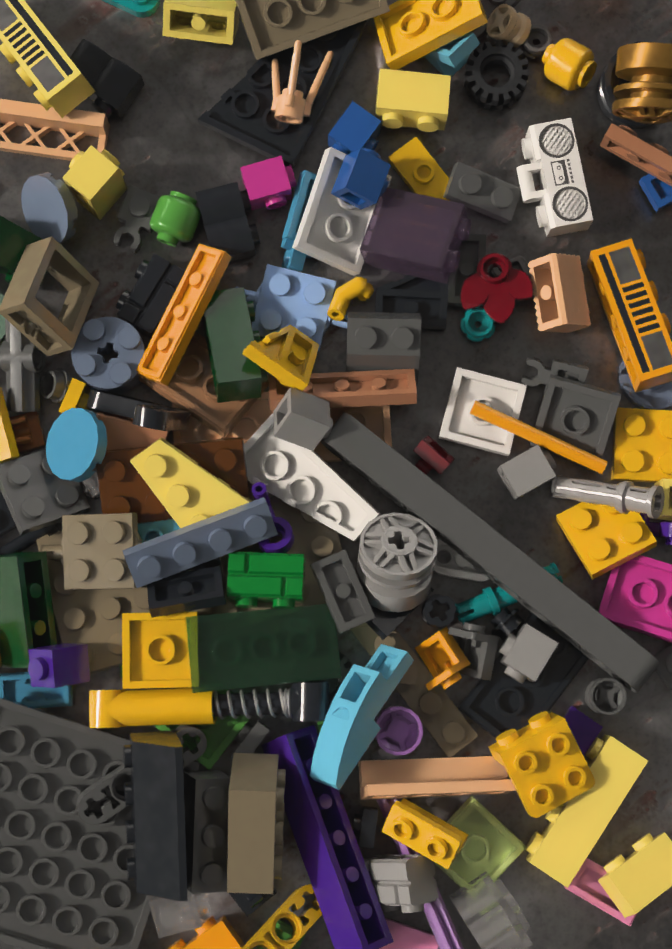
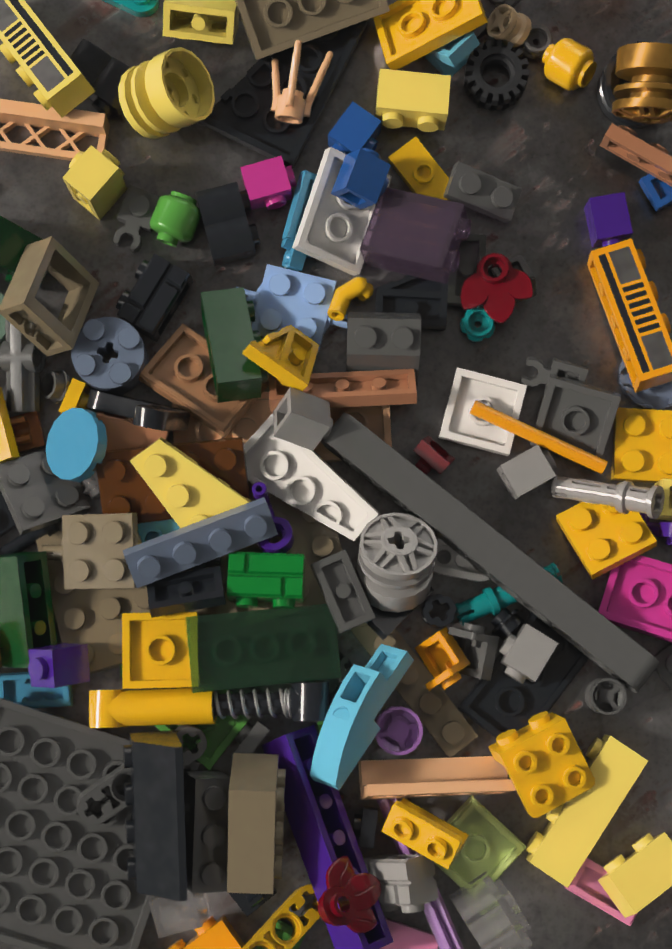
(49, 207): sand blue tile -> none
(166, 93): none -> light yellow wheel
(183, 314): light orange tile -> none
(354, 895): none -> dark red plate
(559, 293): light nougat brick -> none
(563, 190): white piece -> none
(582, 728): dark purple tile -> none
(608, 219): none -> dark purple brick

